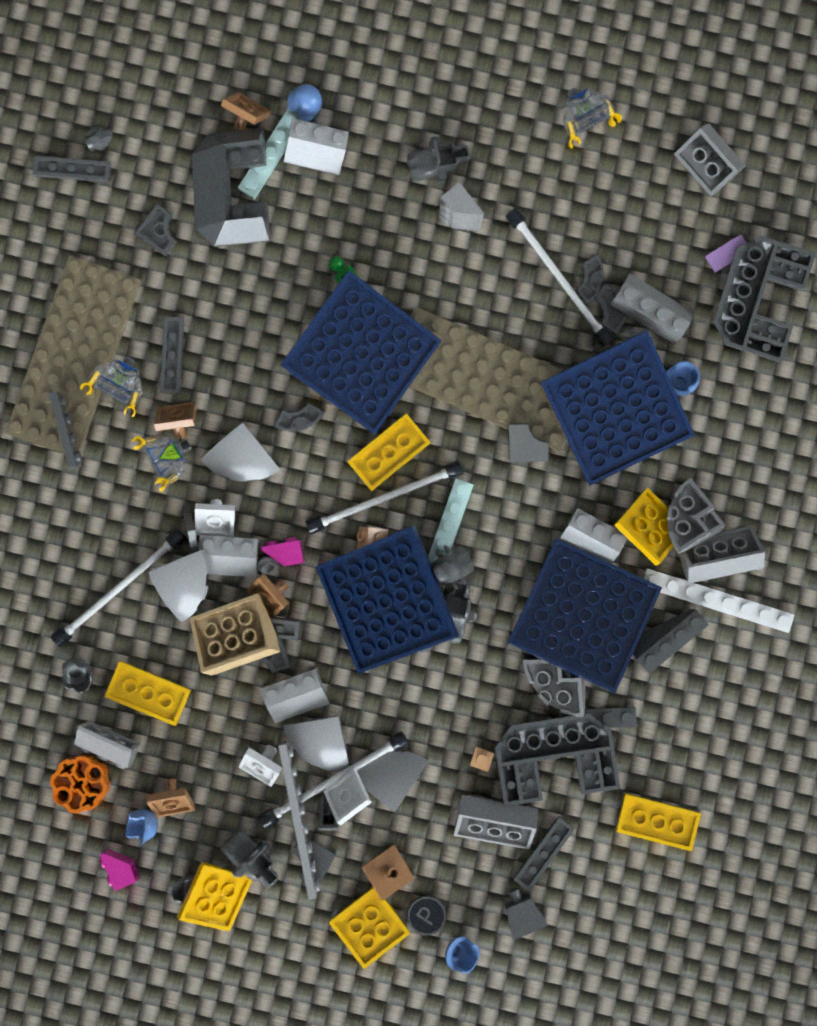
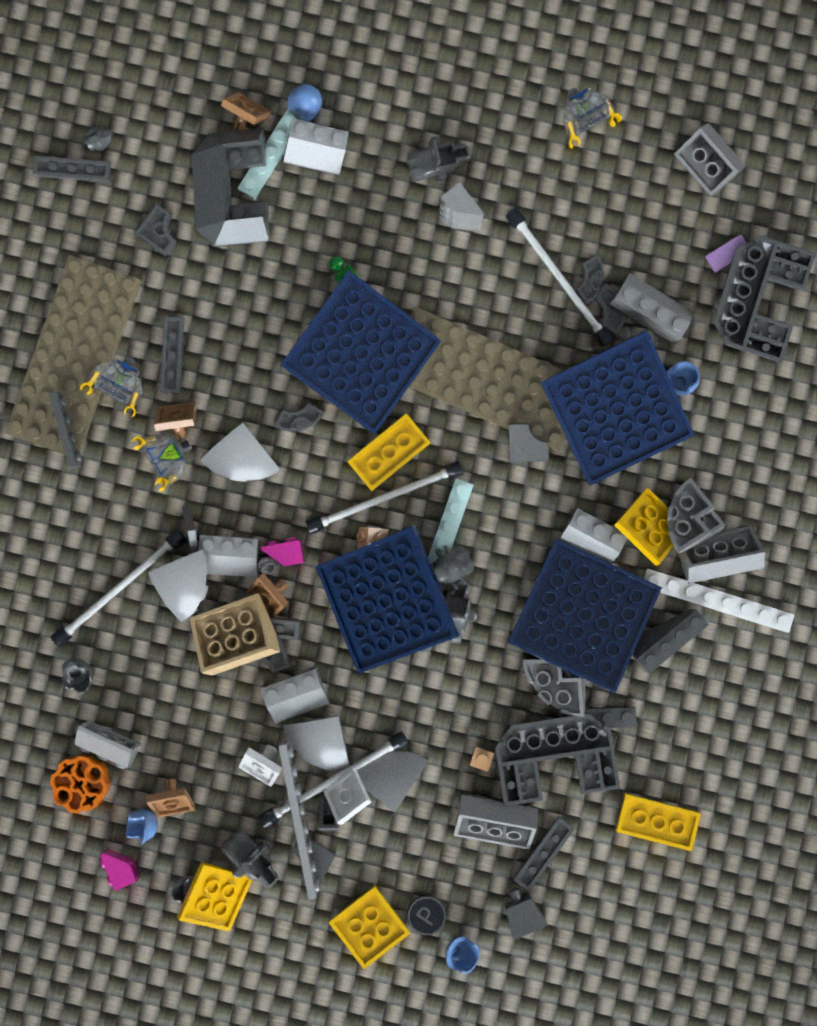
(147, 693): yellow plate -> none
(214, 519): white tile -> none
(387, 872): medium nougat tile -> none

